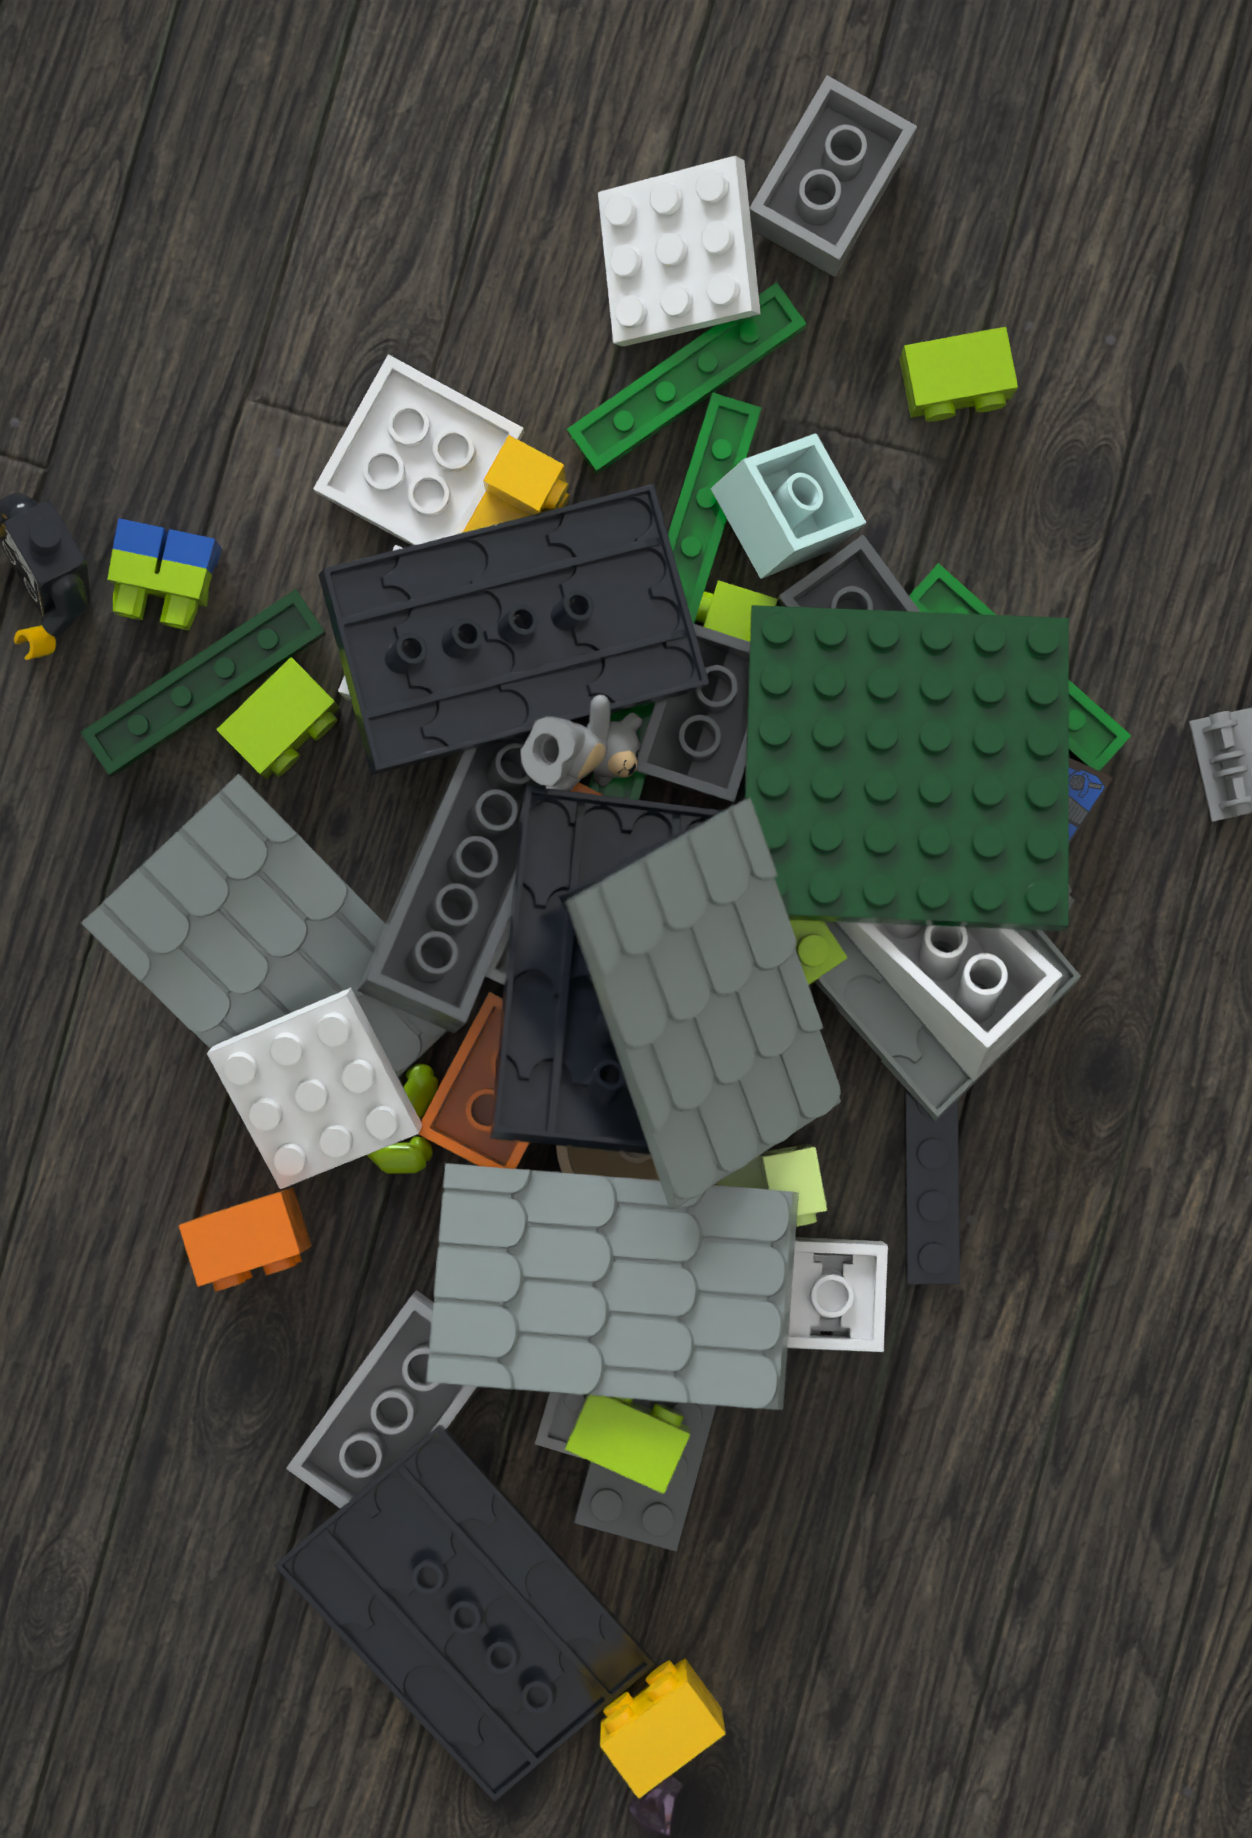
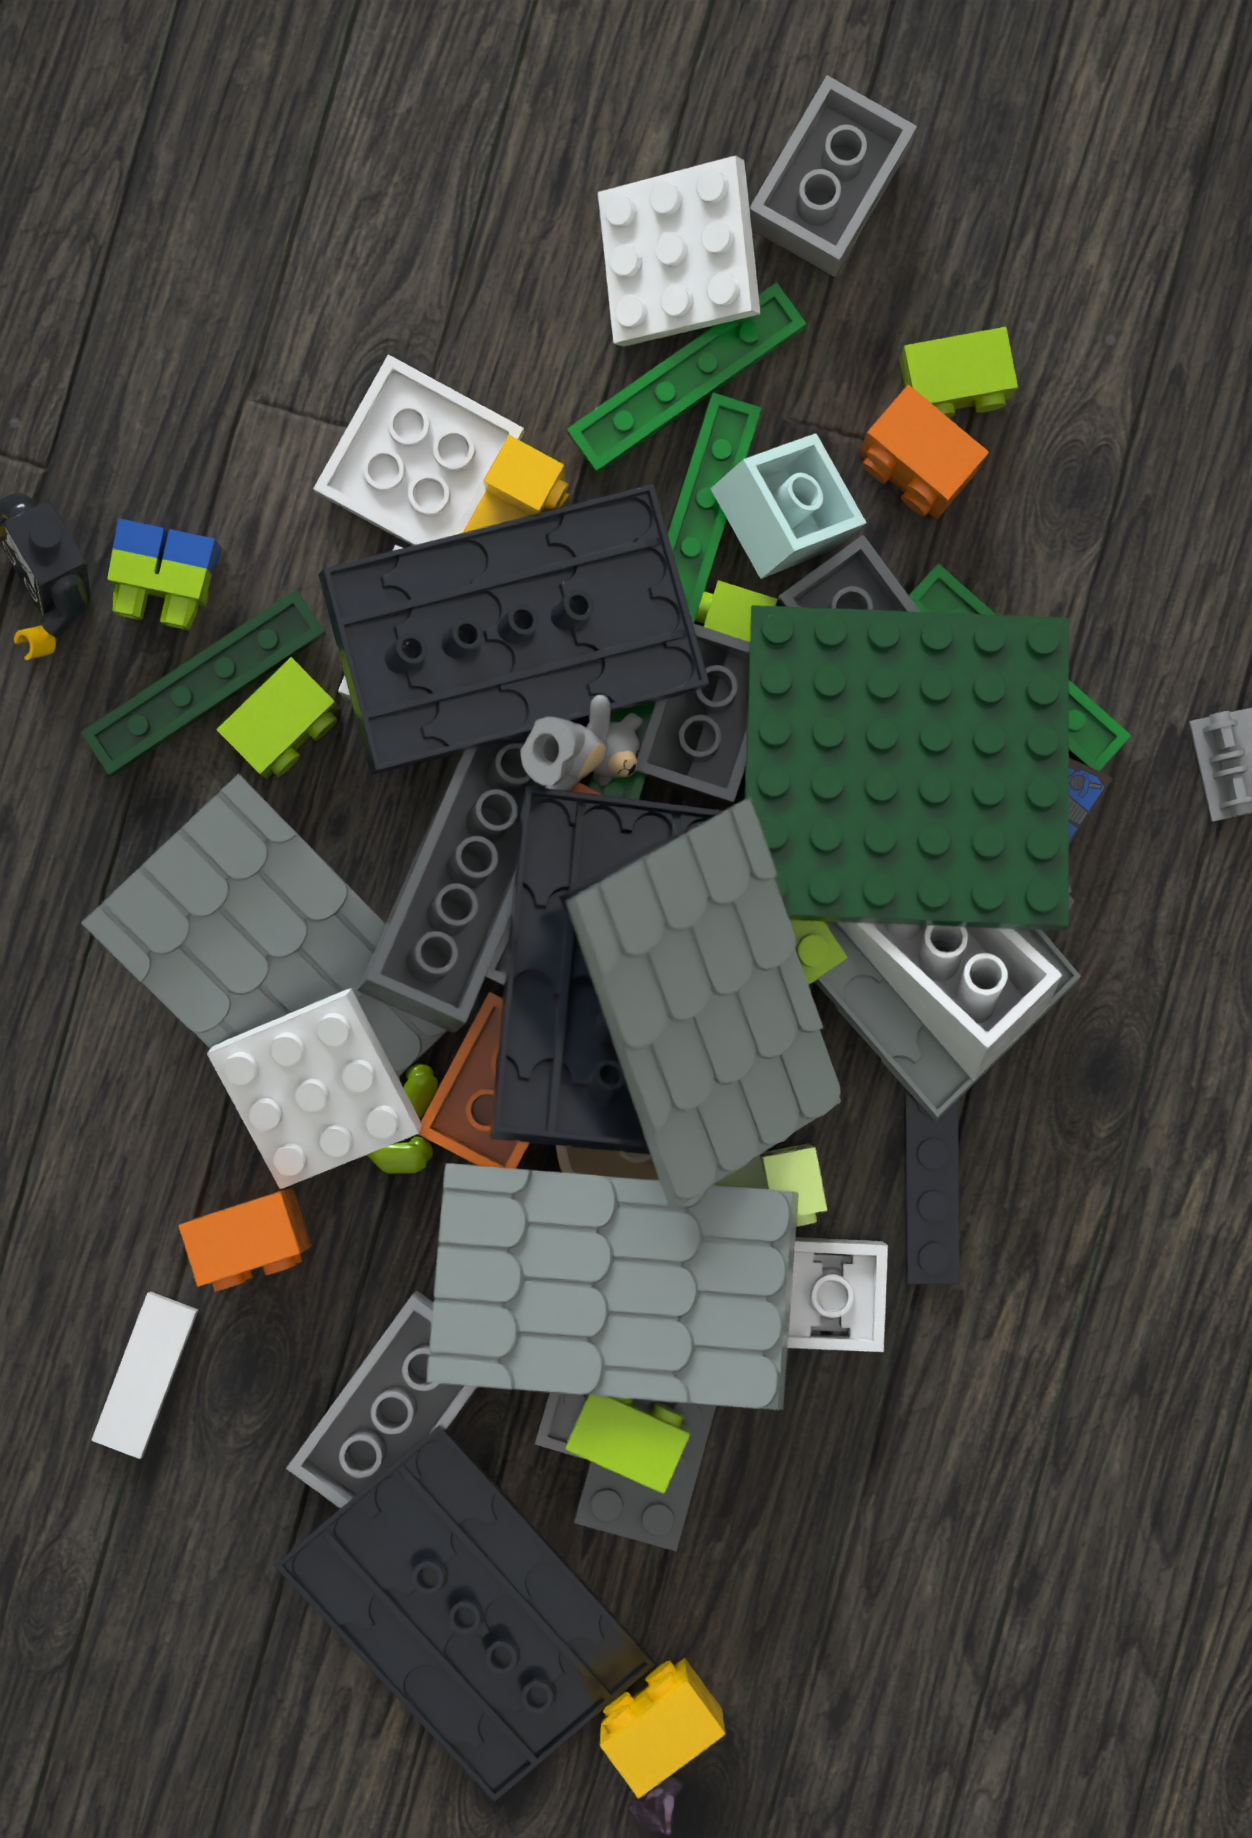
(144, 1375): none -> white tile
(921, 453): none -> orange brick

